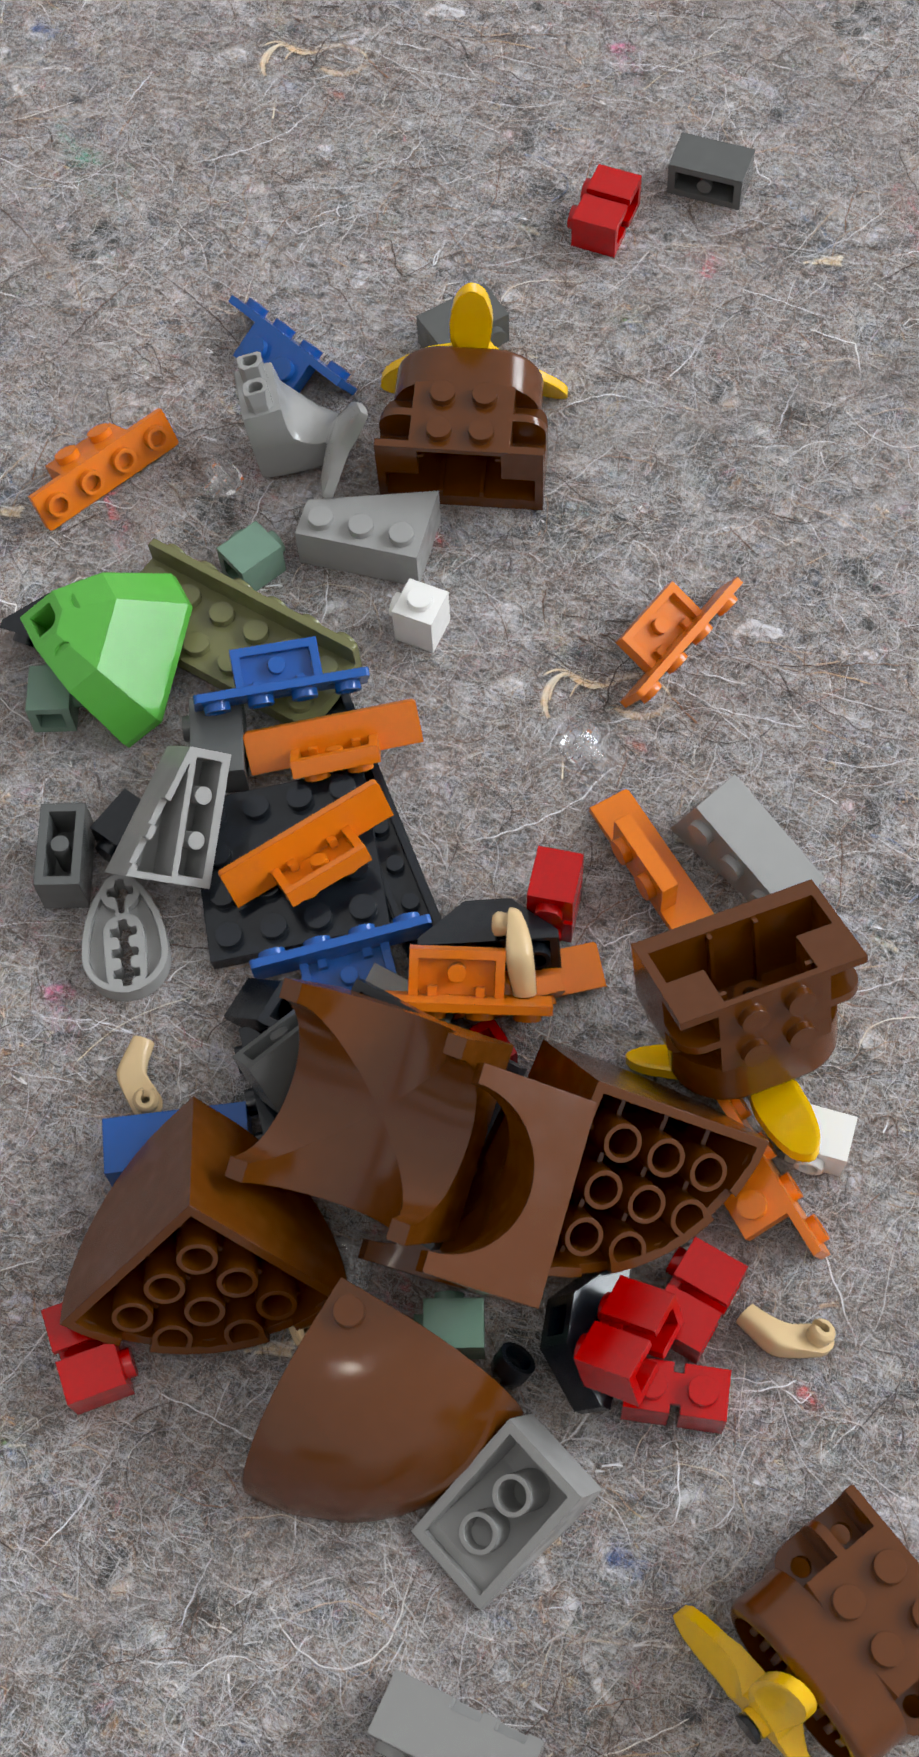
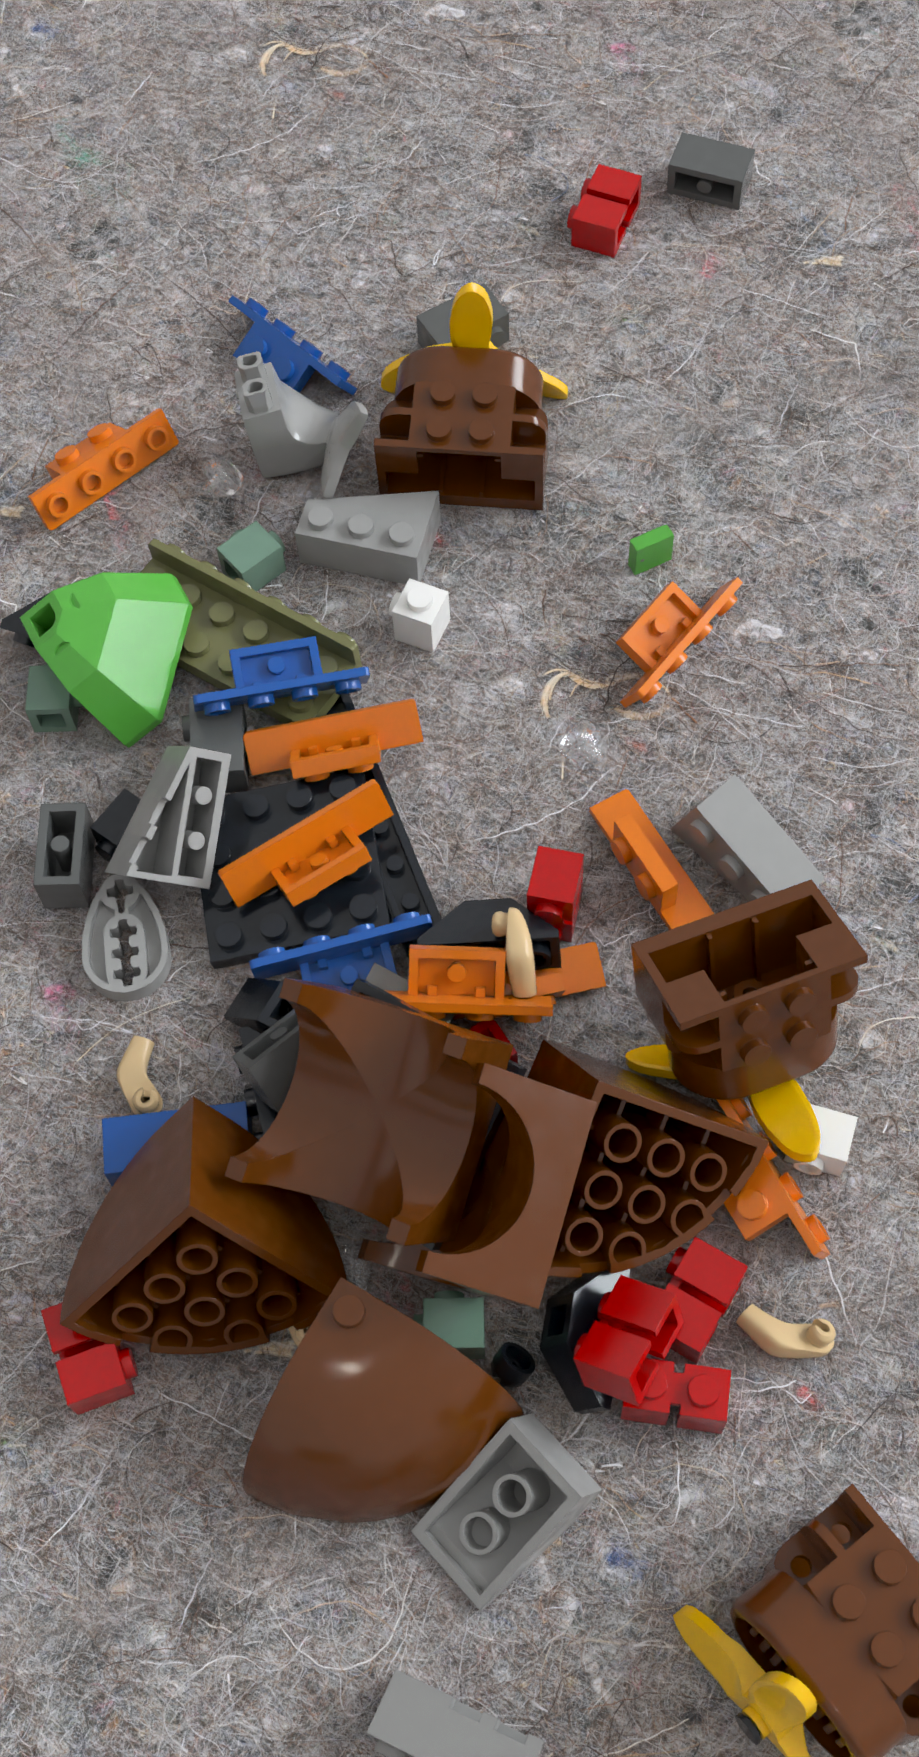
(650, 549): none -> bright green tile

